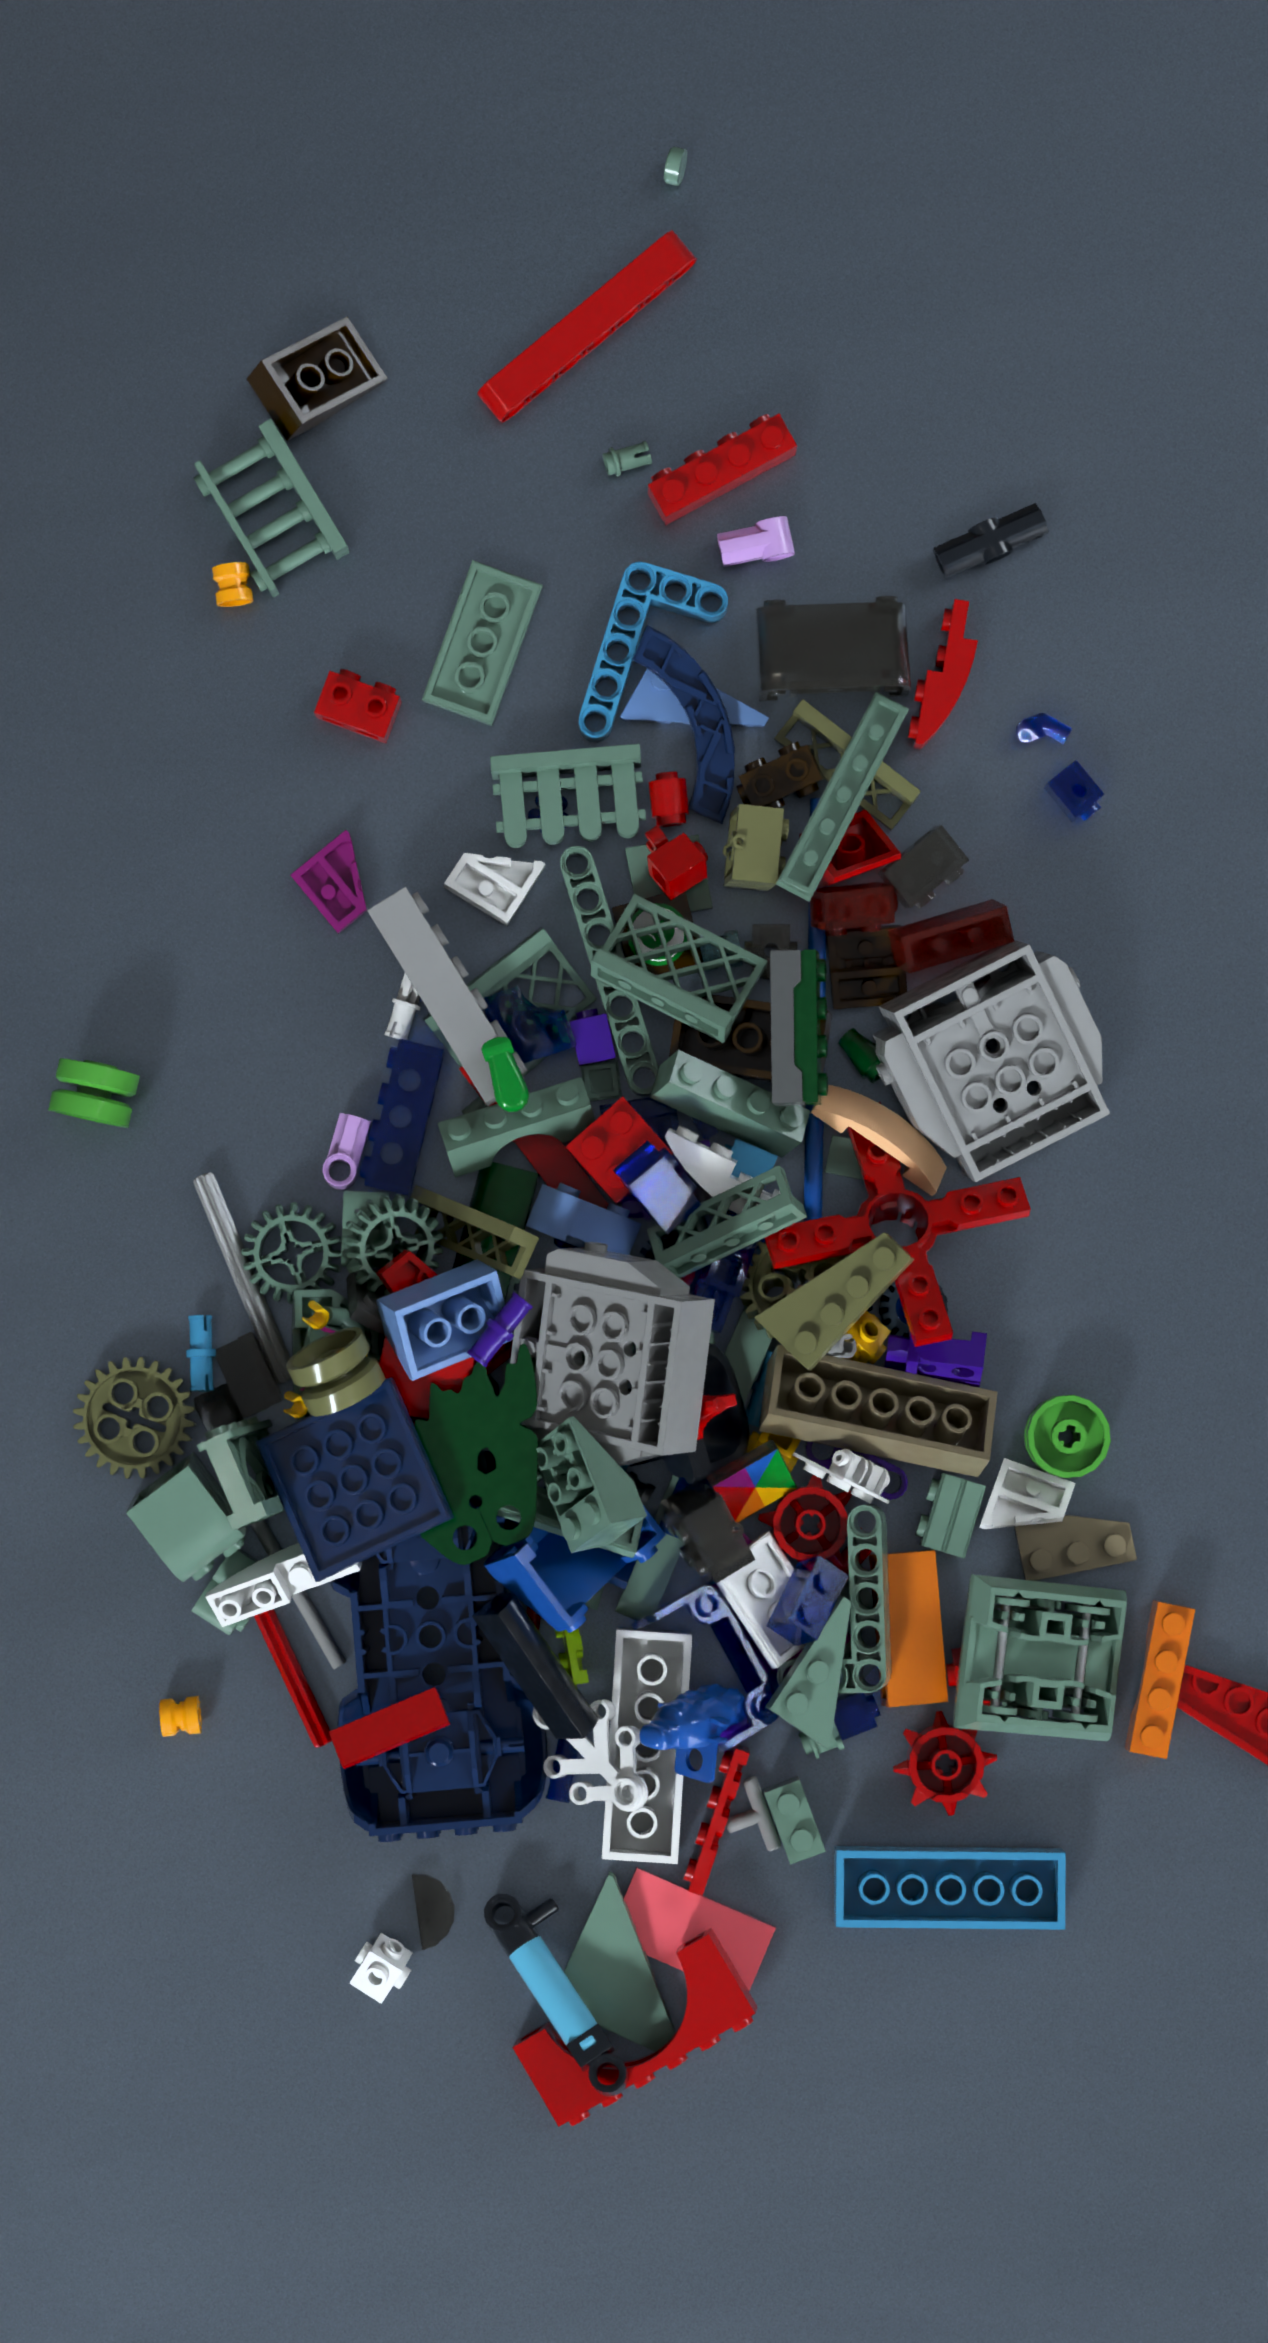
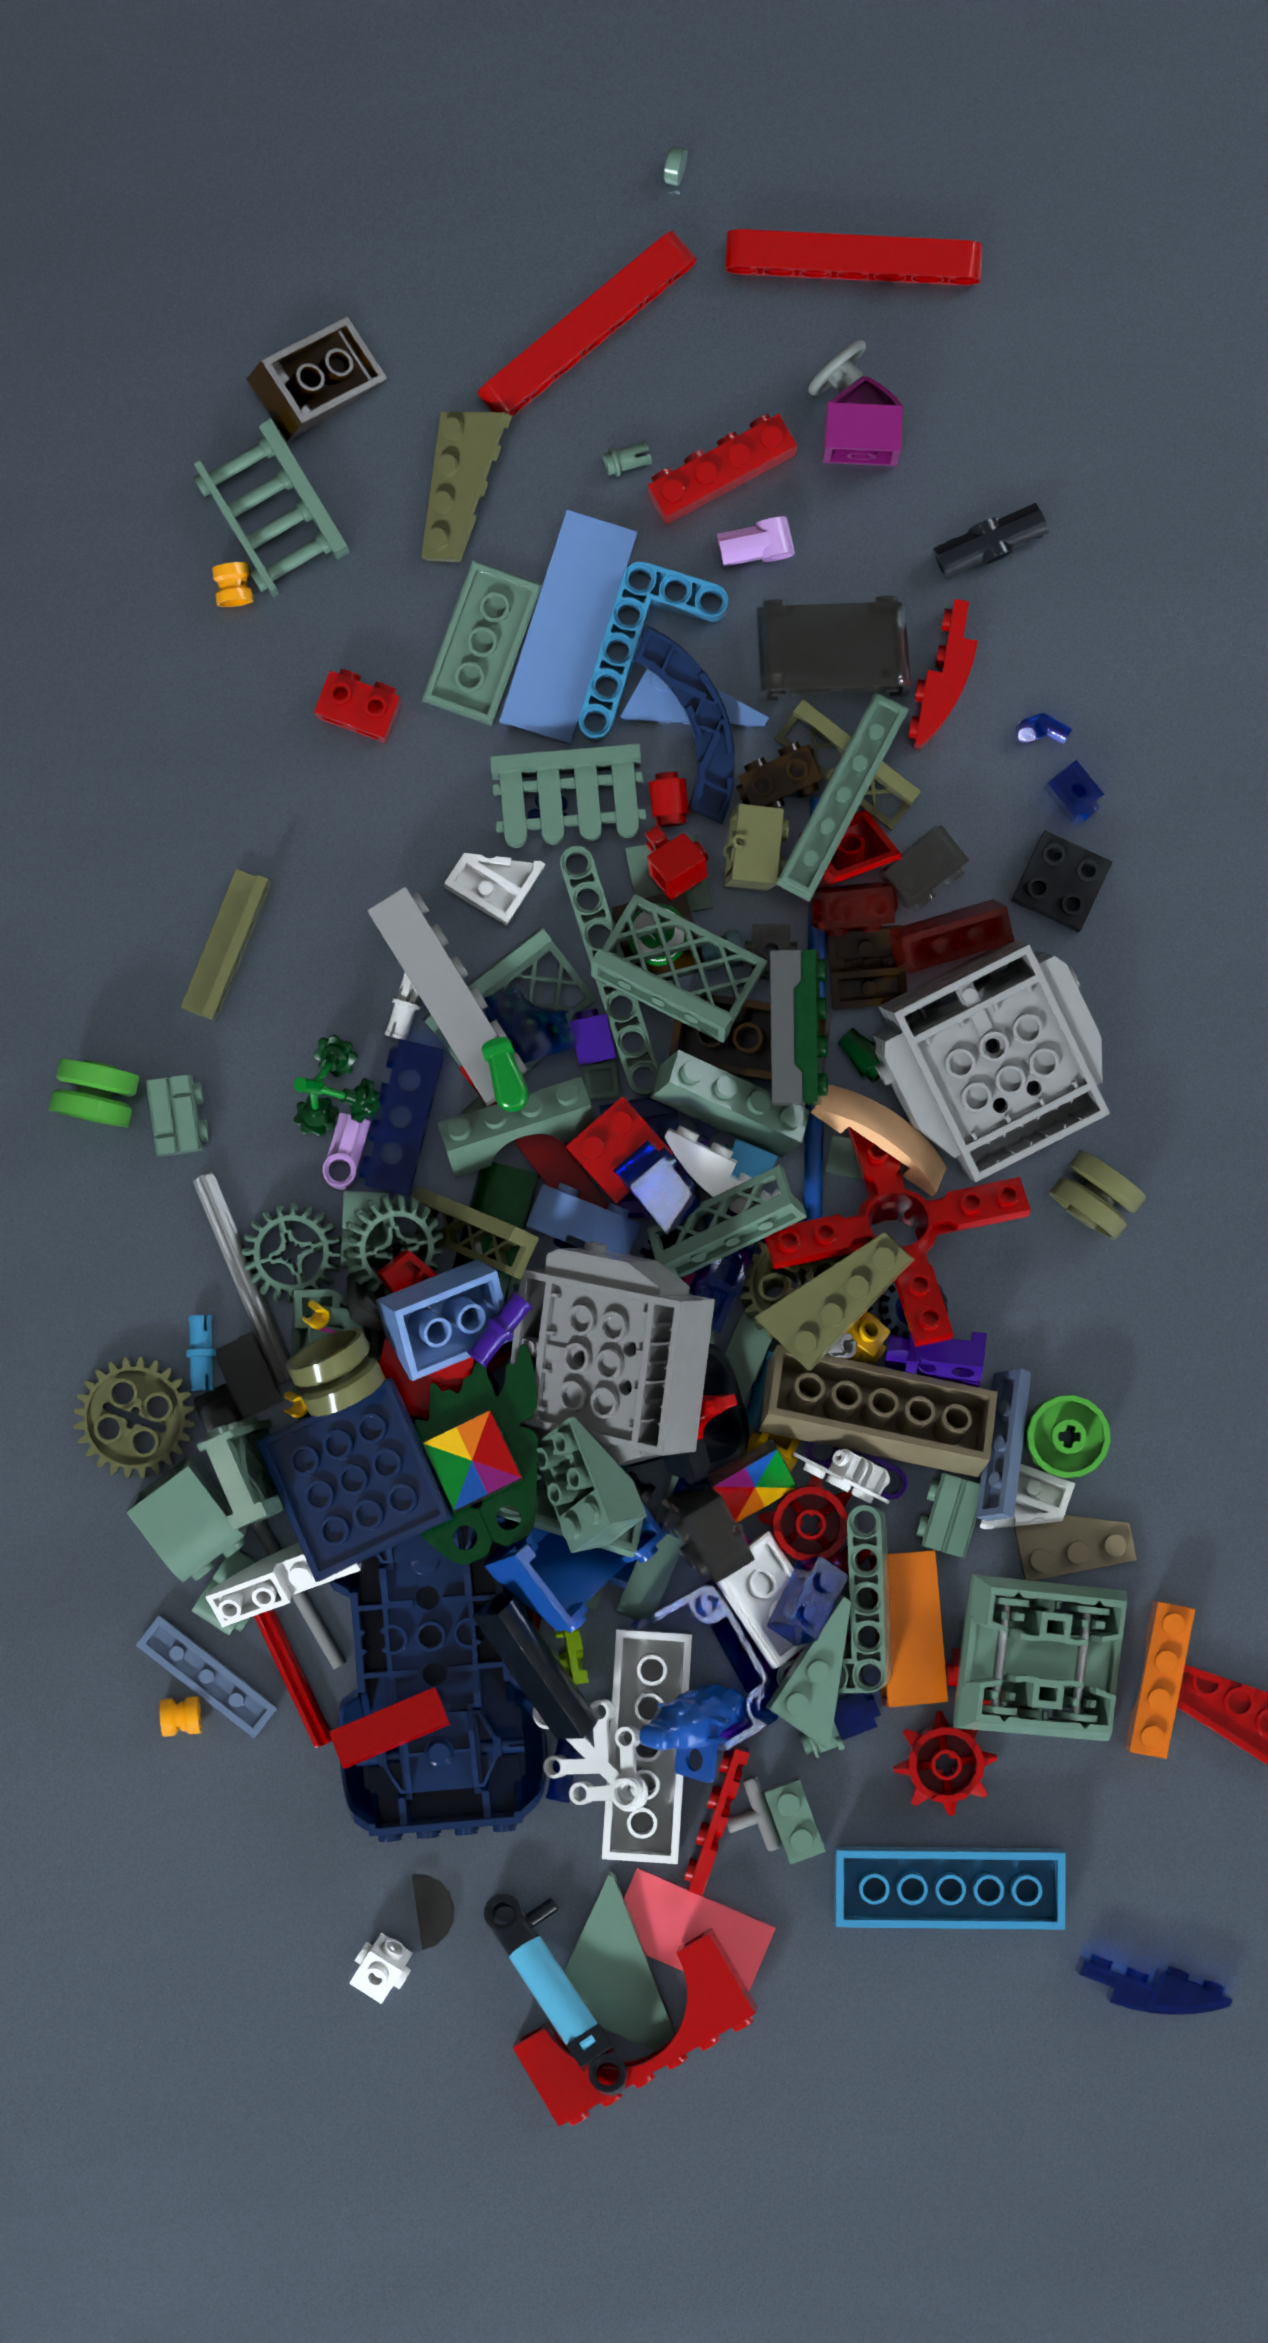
(176, 1115): none -> sand green brick
(206, 1676): none -> sand blue plate
(226, 945): none -> olive fence
(318, 1113): none -> dark green plant
(334, 882): magenta wing -> none
(461, 463): none -> olive wing
(473, 1461): none -> tile
(568, 627): none -> medium blue tile
(853, 257): none -> red beam
(864, 417): none -> magenta piece
(1001, 1473): none -> sand blue plate
(1061, 881): none -> black brick
(1094, 1199): none -> olive wheel
(1166, 1994): none -> clear blue slope

